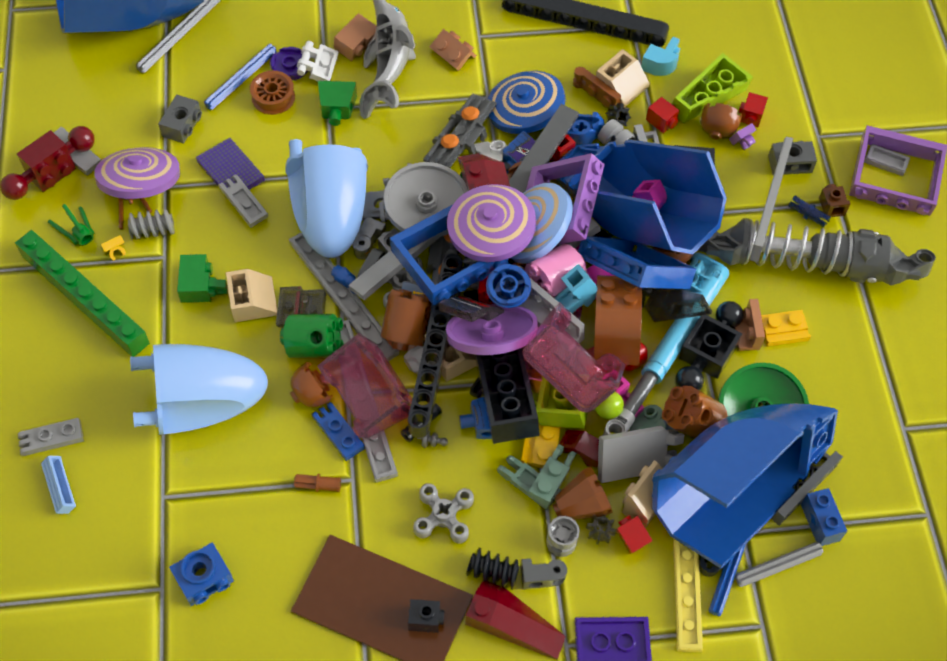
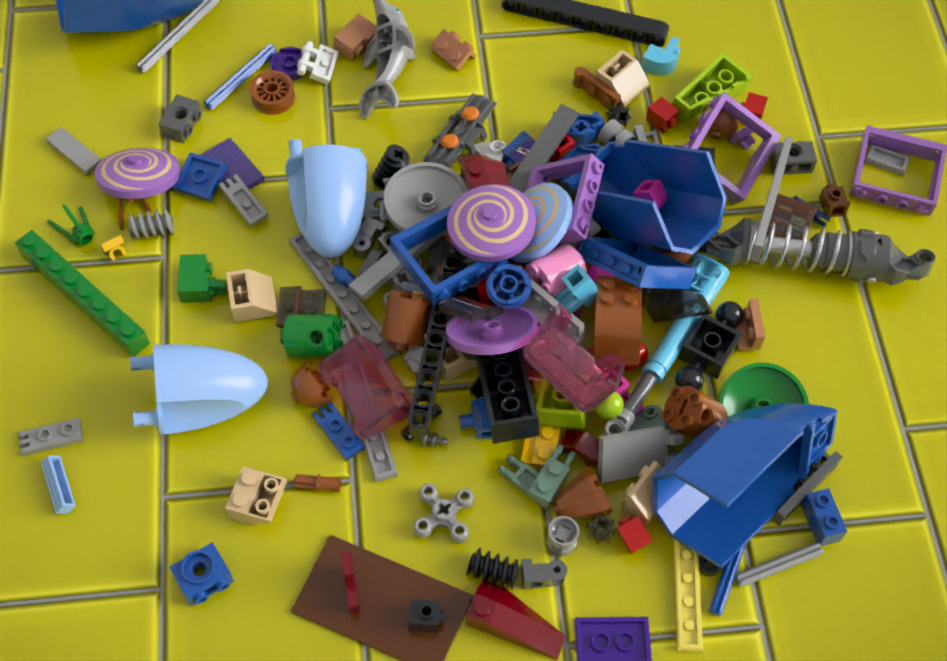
(46, 162): dark red brick -> none
(200, 176): none -> blue tile
(255, 497): none -> tan slope
(337, 100): green torso -> none
(349, 577): none -> dark red tile
(392, 161): none -> black piece
(526, 101): blue dish -> none
(769, 135): none -> medium lavender window
(785, 328): yellow plate -> none
(792, 212): none -> reddish brown tile

